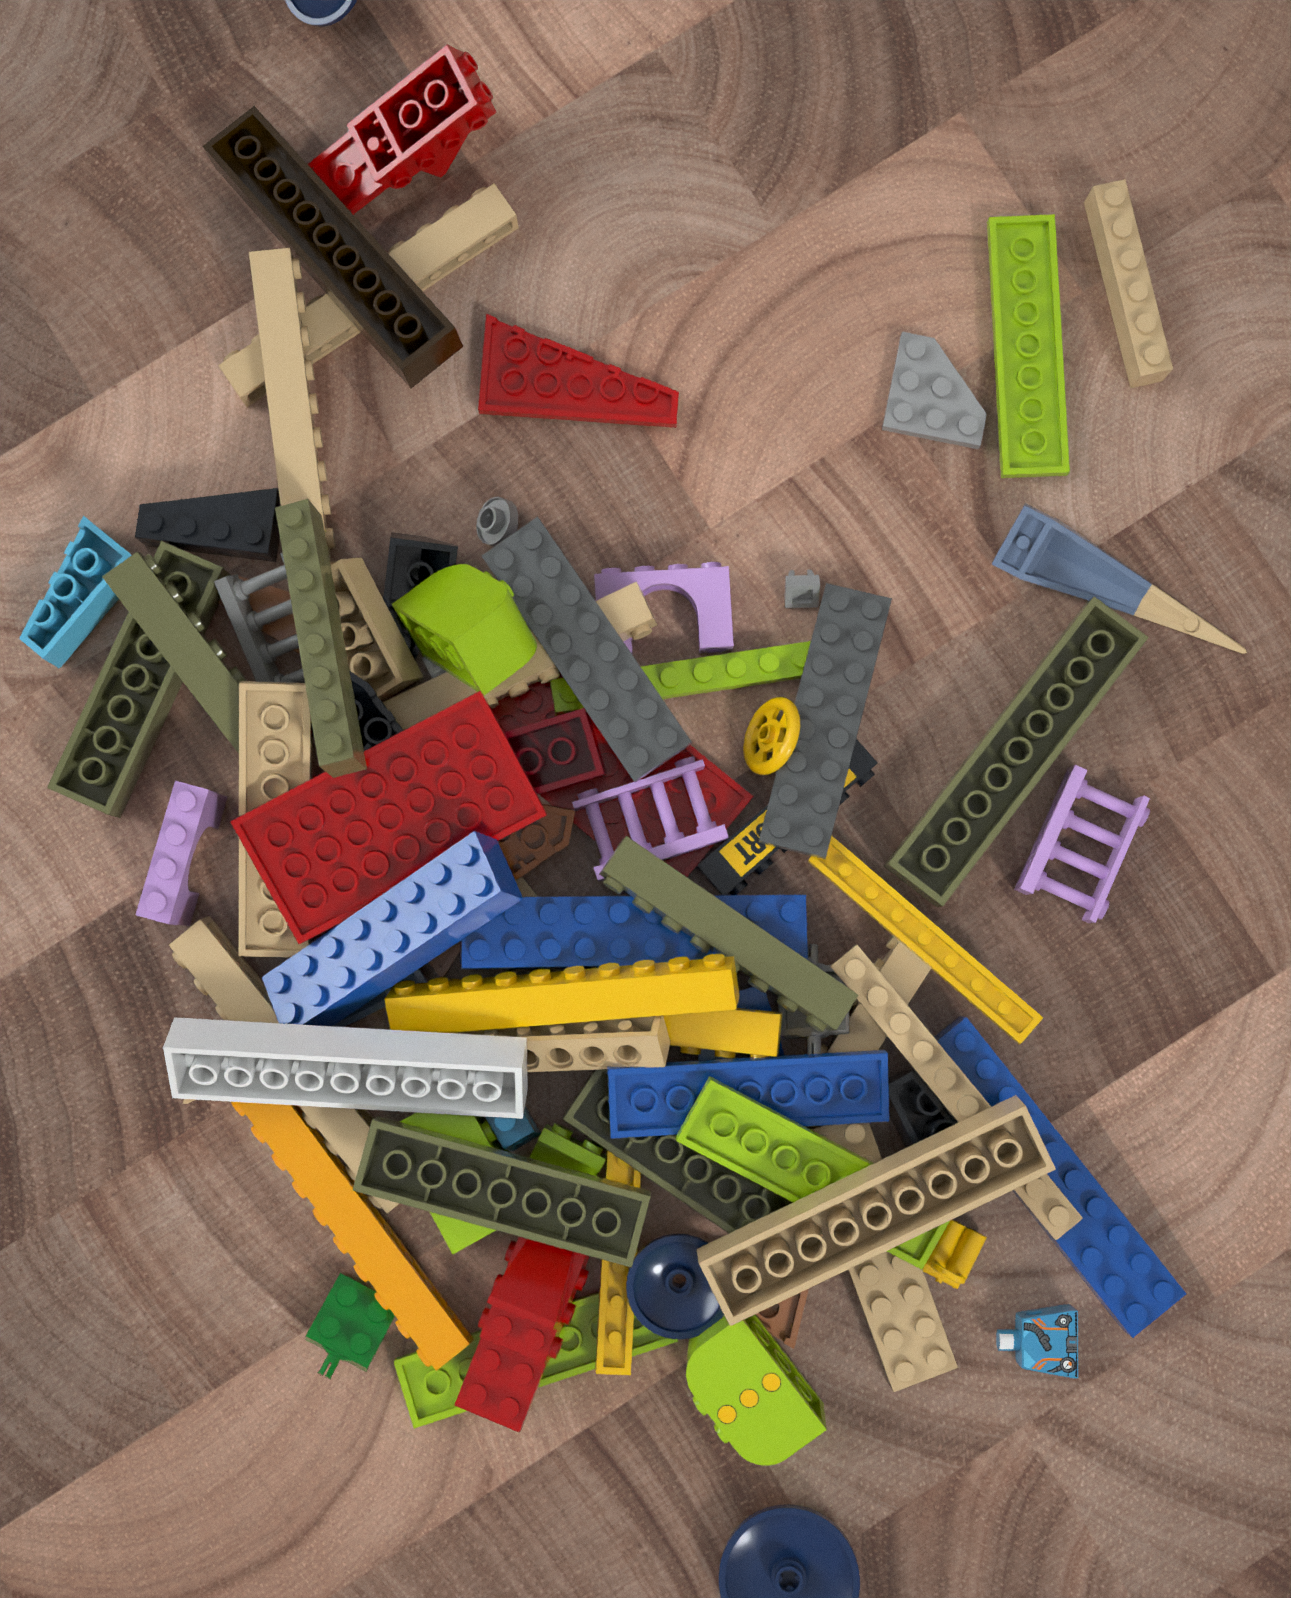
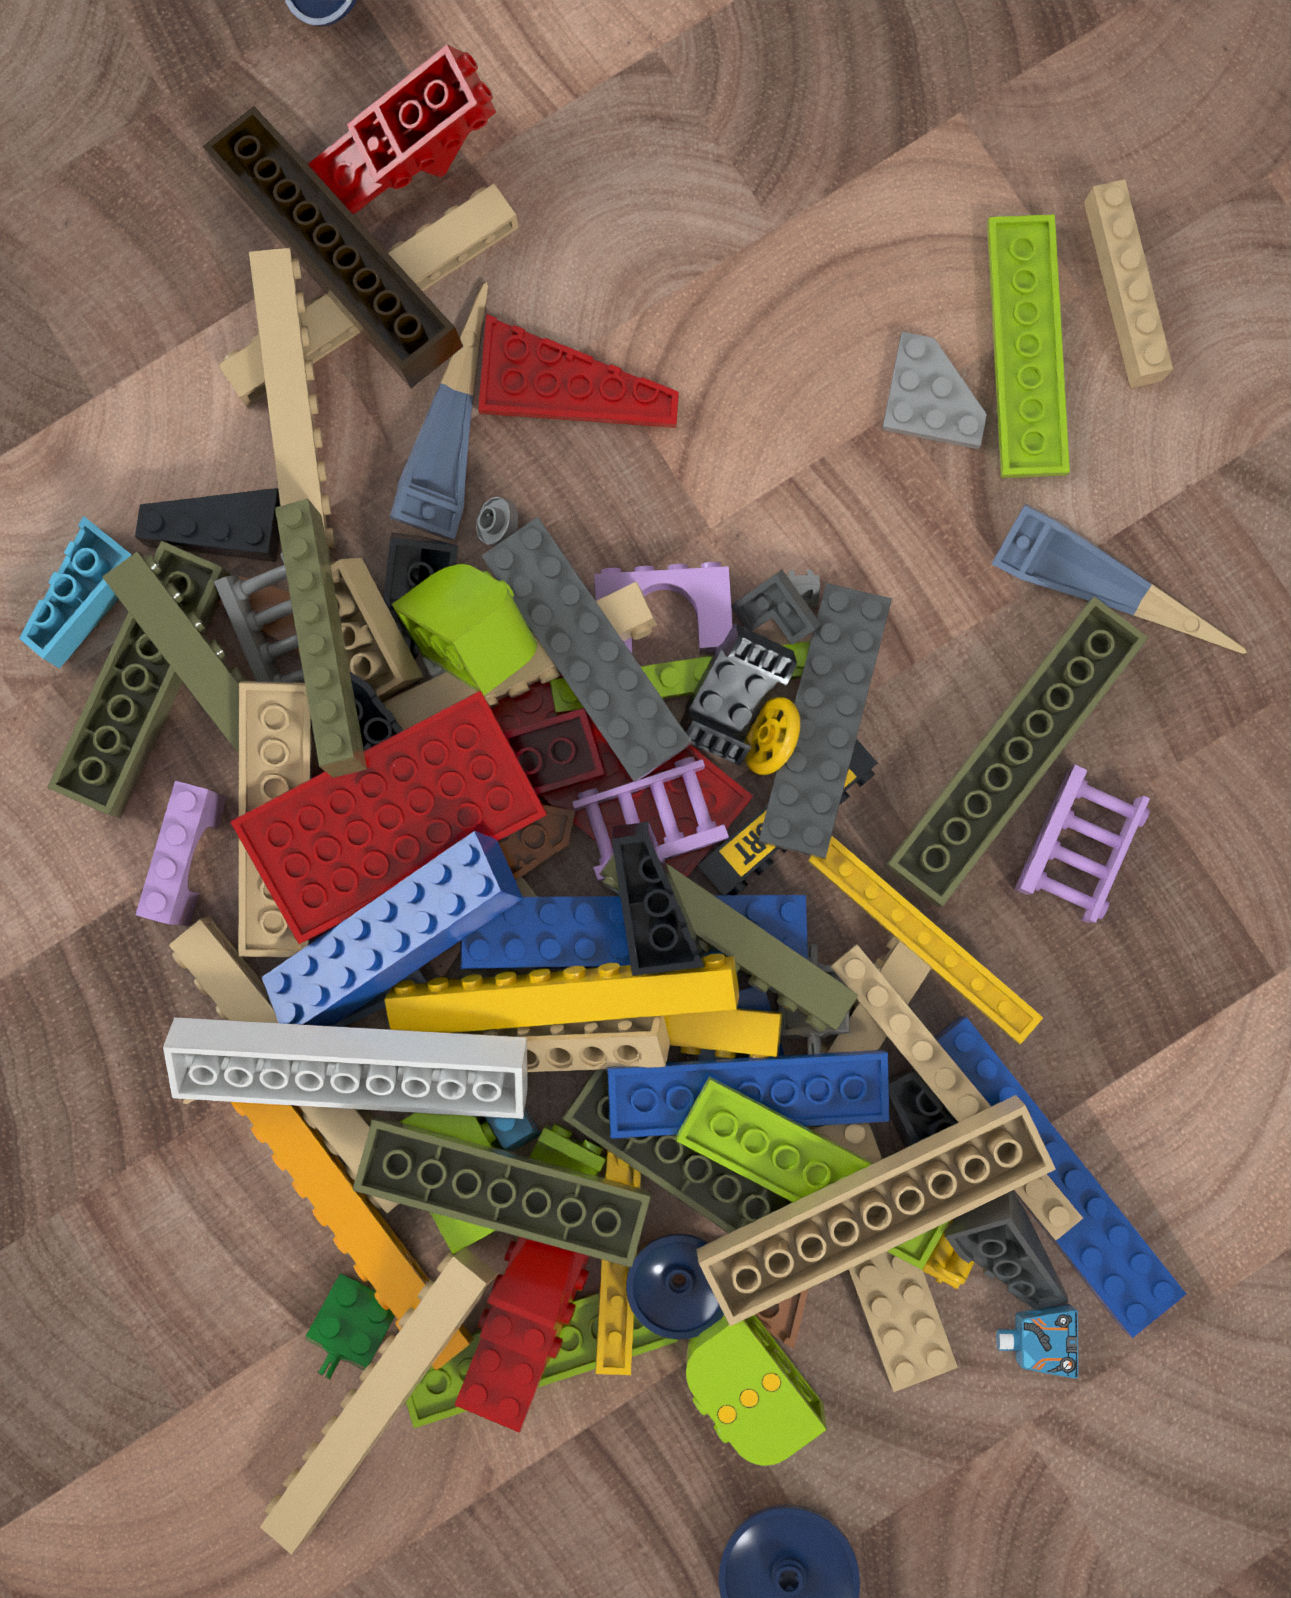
(378, 1399): none -> tan brick
(435, 475): none -> sand blue plate
(653, 912): none -> black wedge
(735, 692): none -> black plate
(782, 602): none -> dark grey plate
(1008, 1248): none -> dark grey wedge

